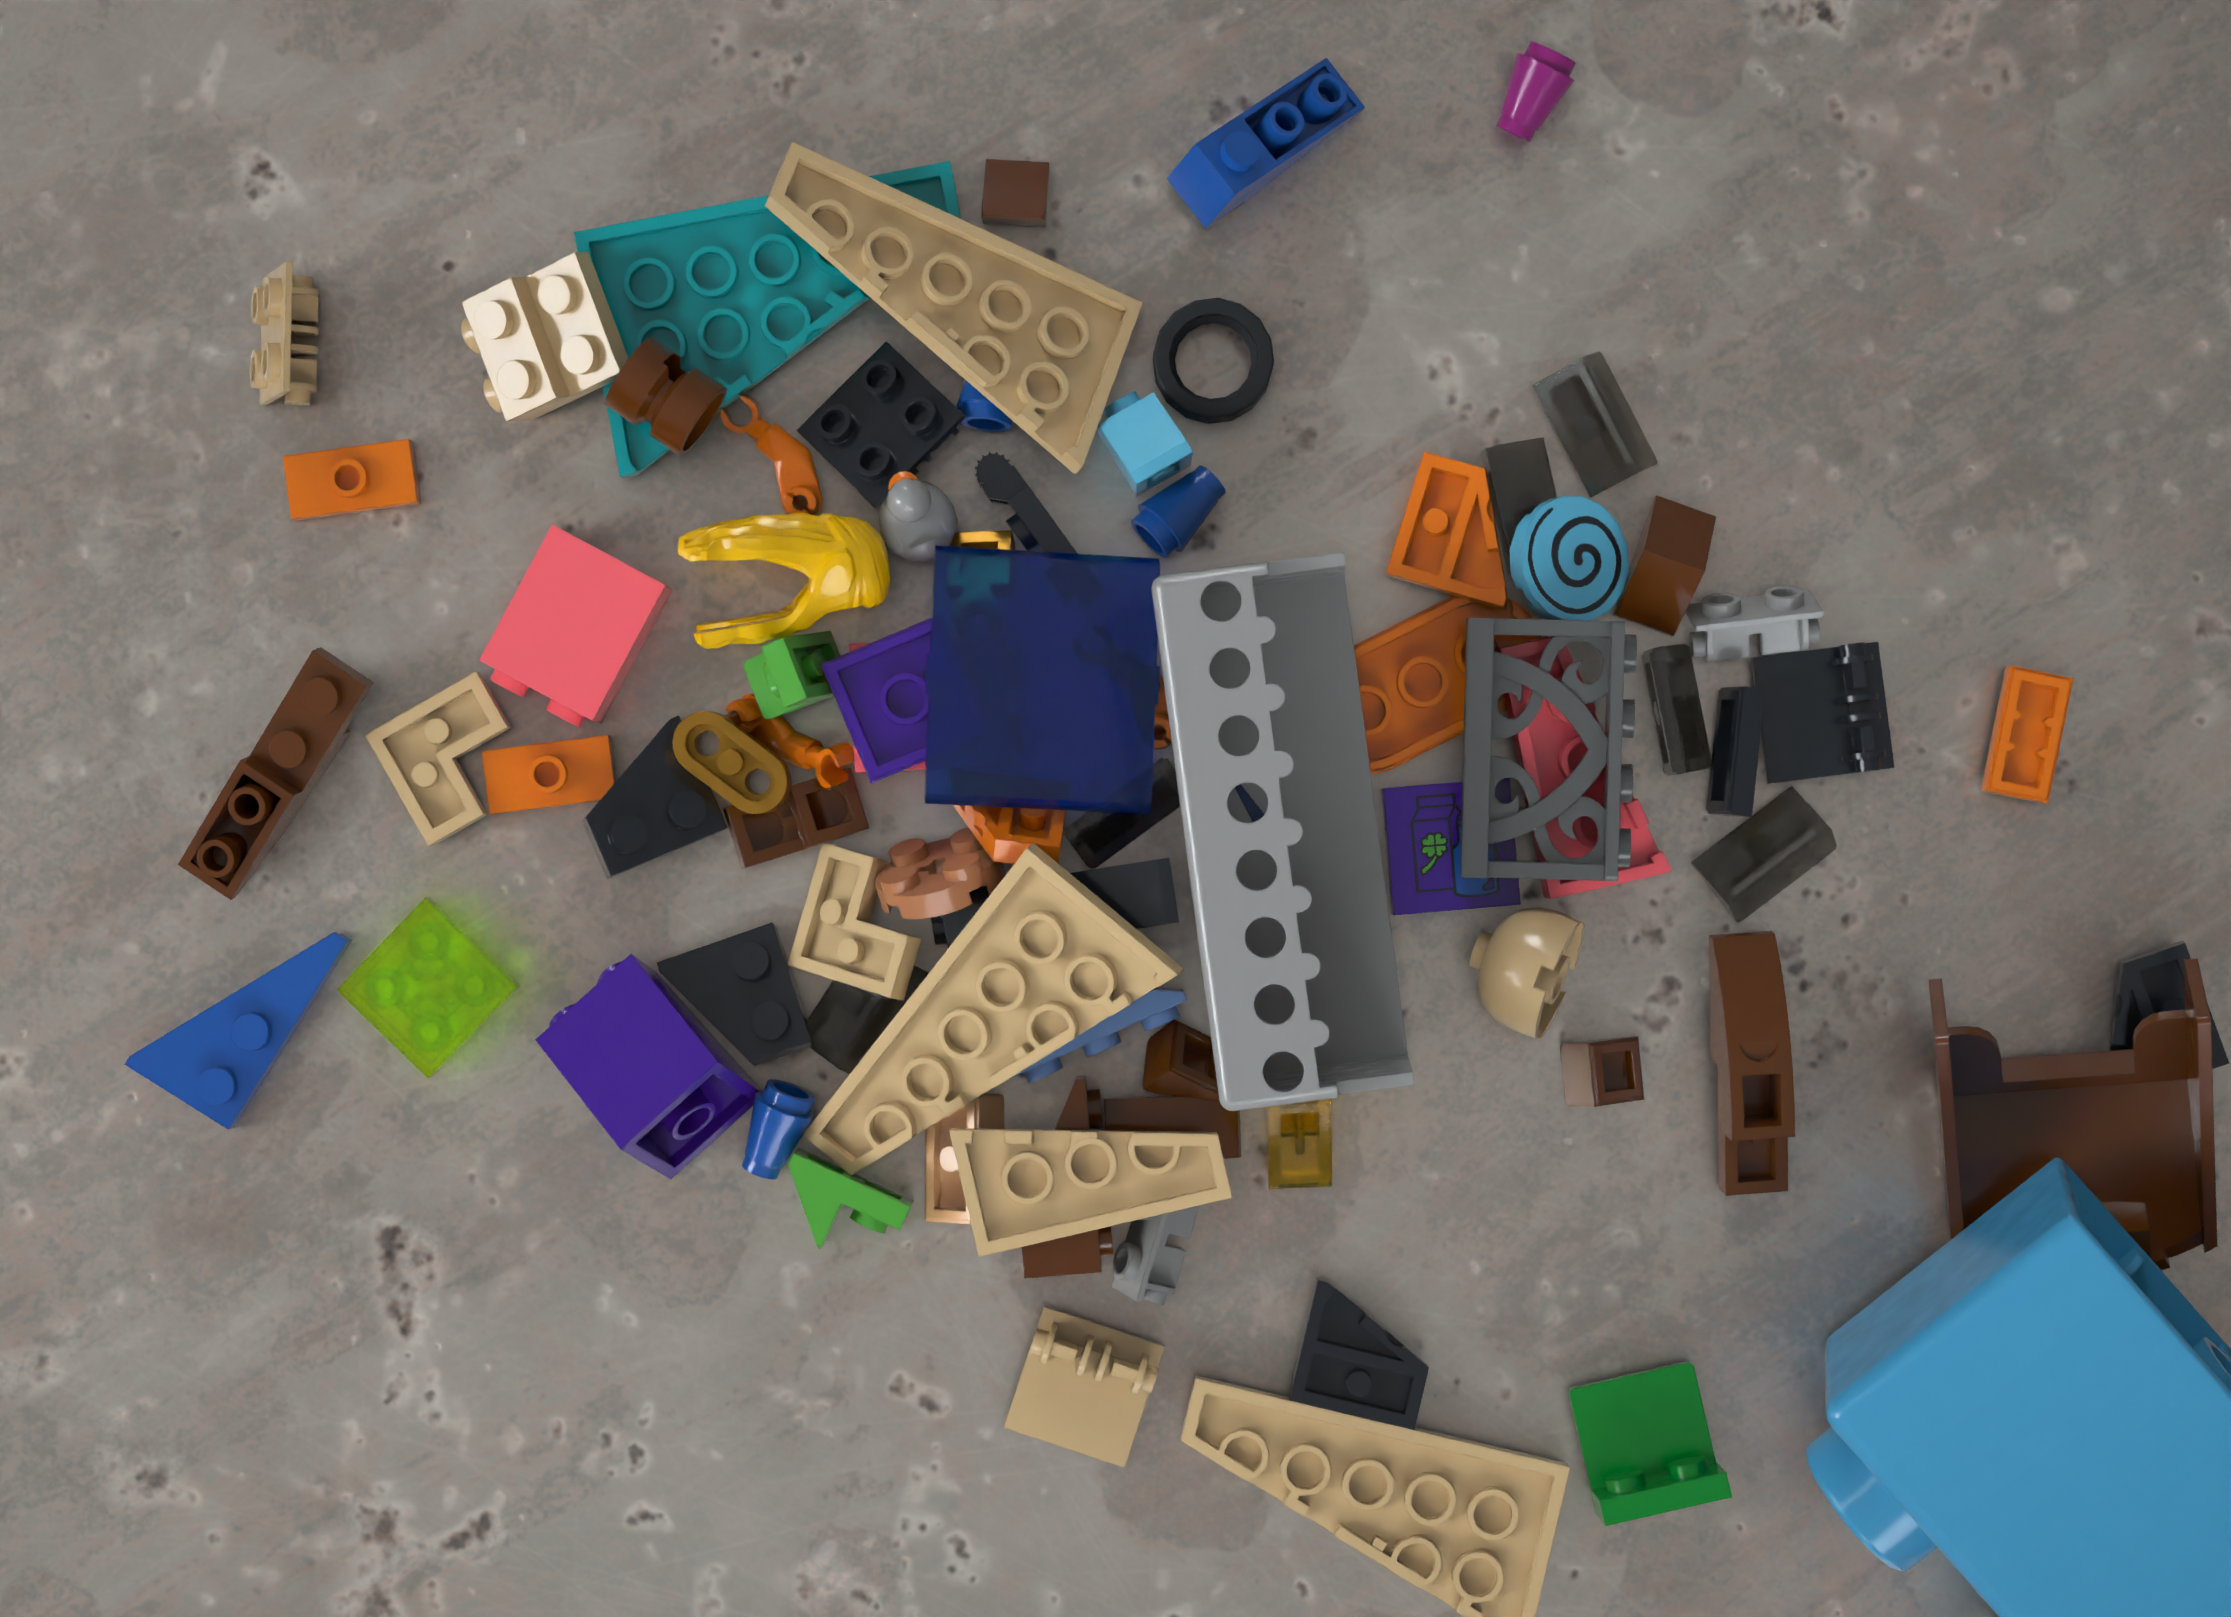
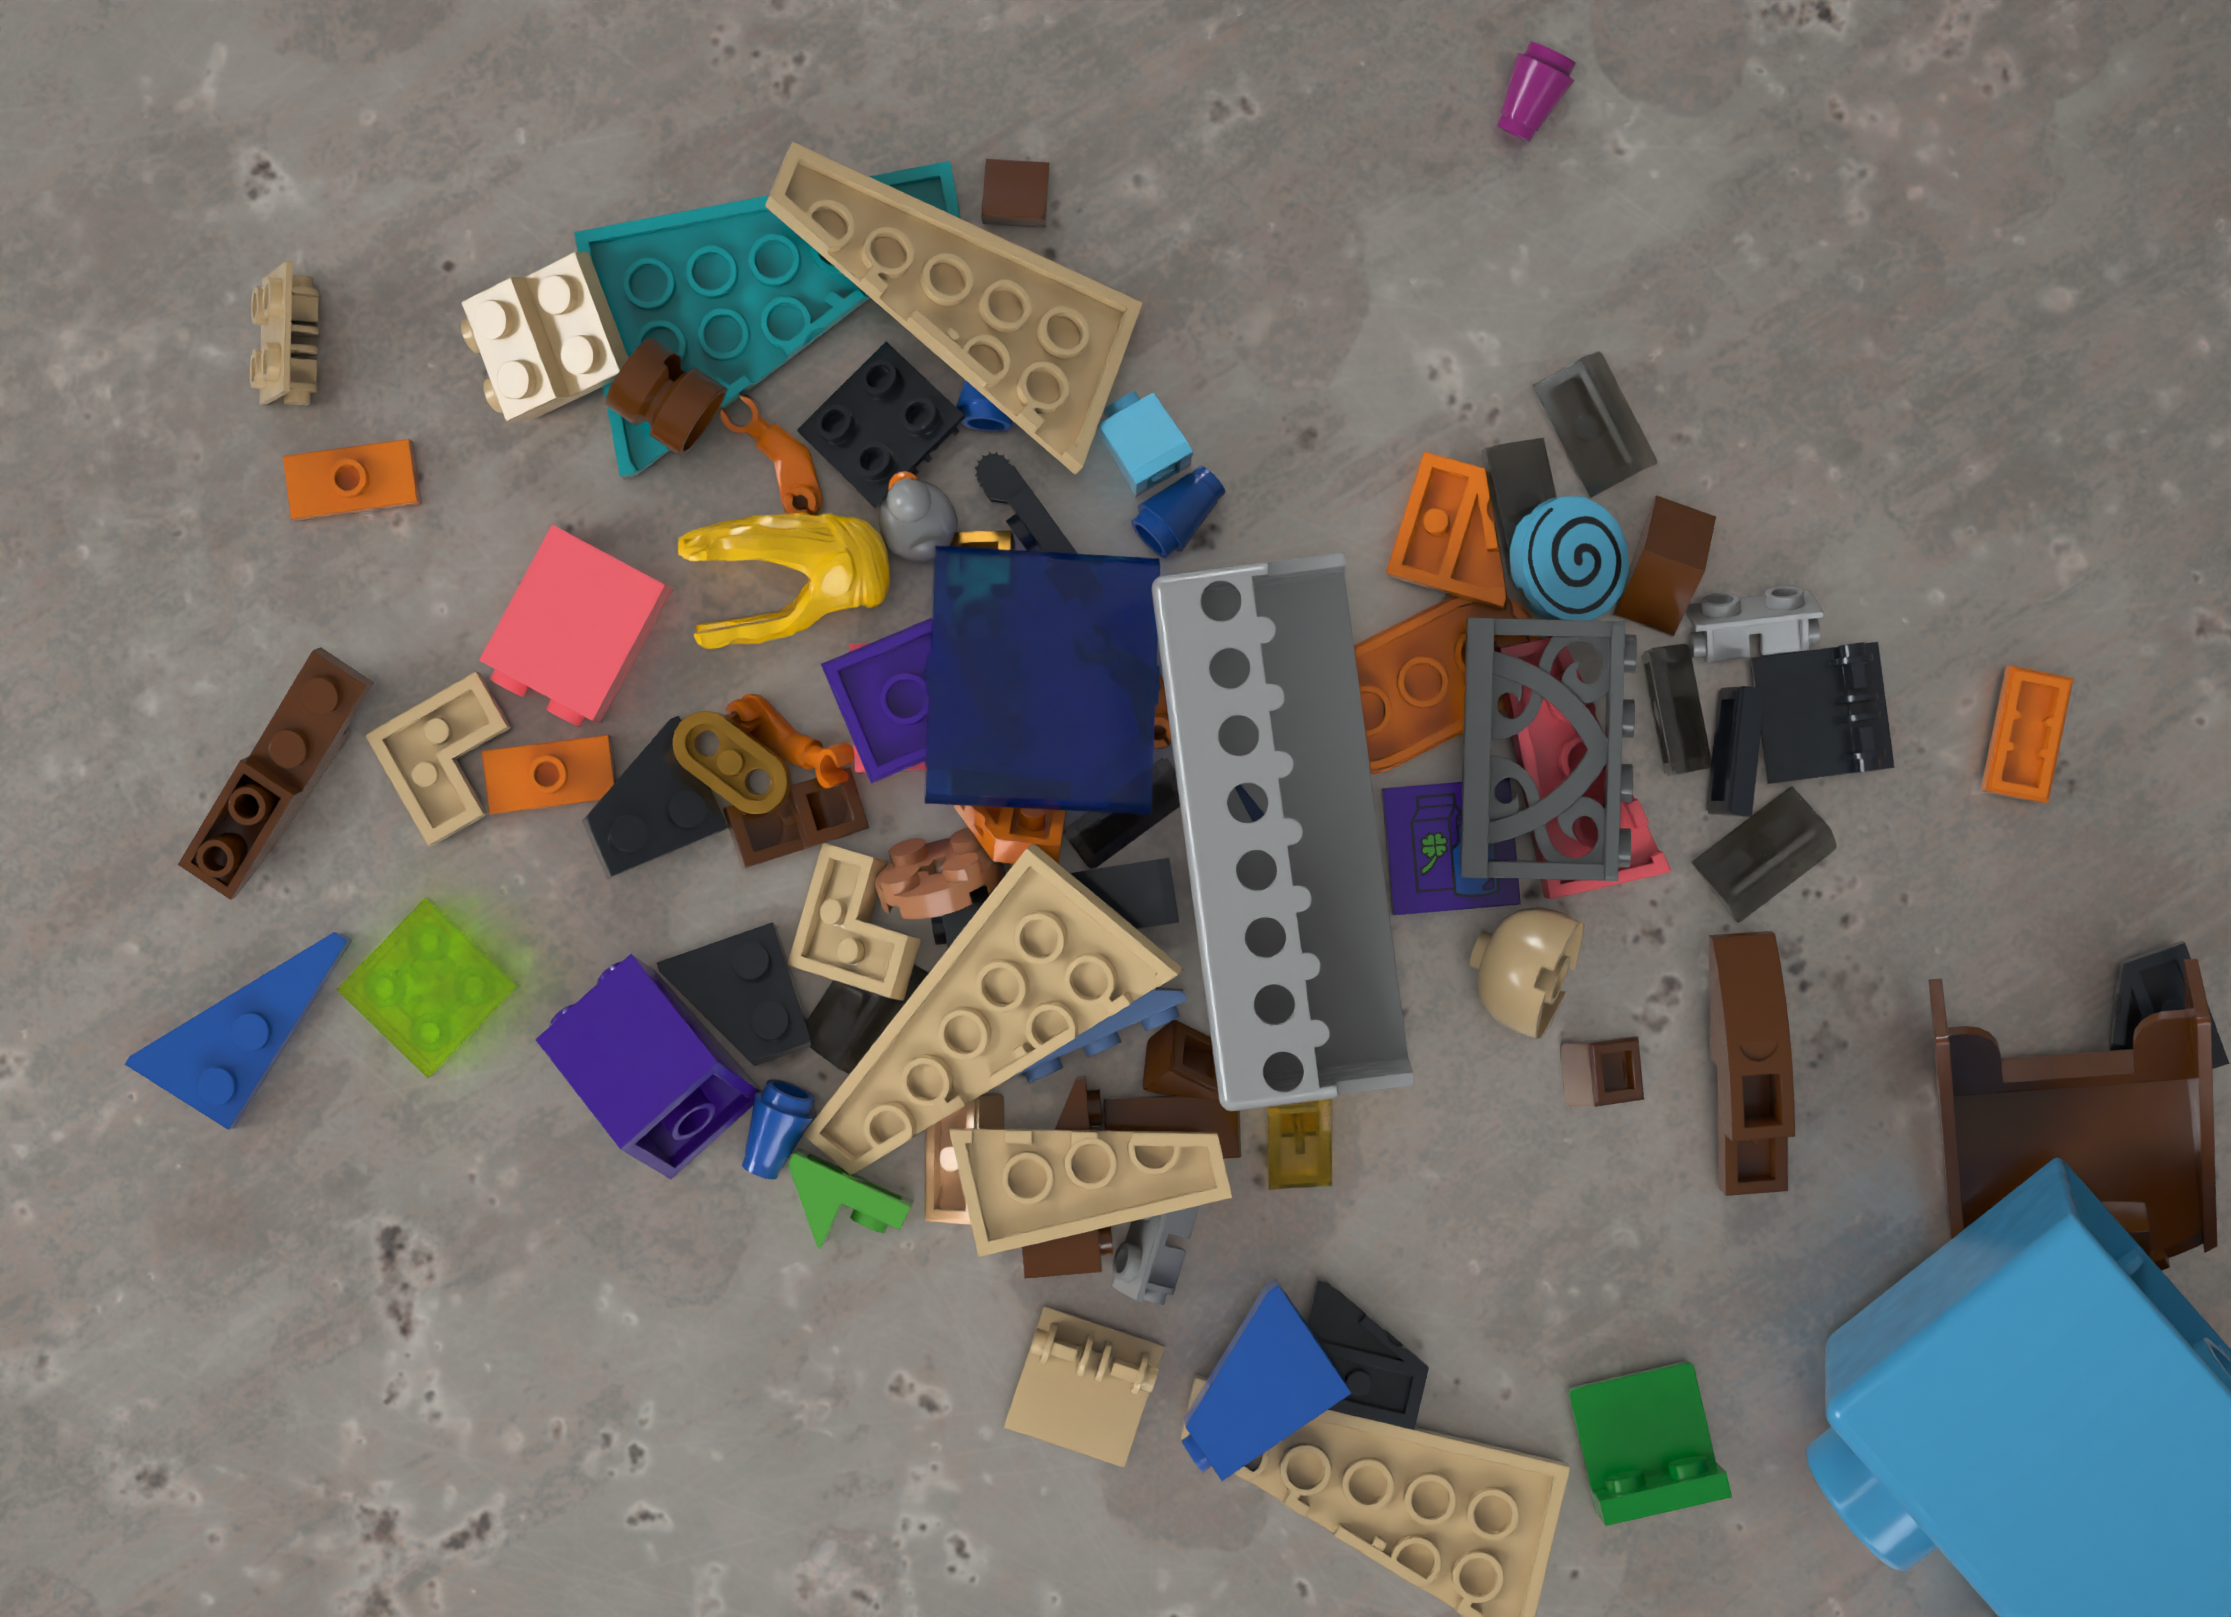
(791, 673): bright green slope -> none
(1213, 312): black tyre -> none
(1262, 1387): none -> blue slope
(1263, 142): blue slope -> none

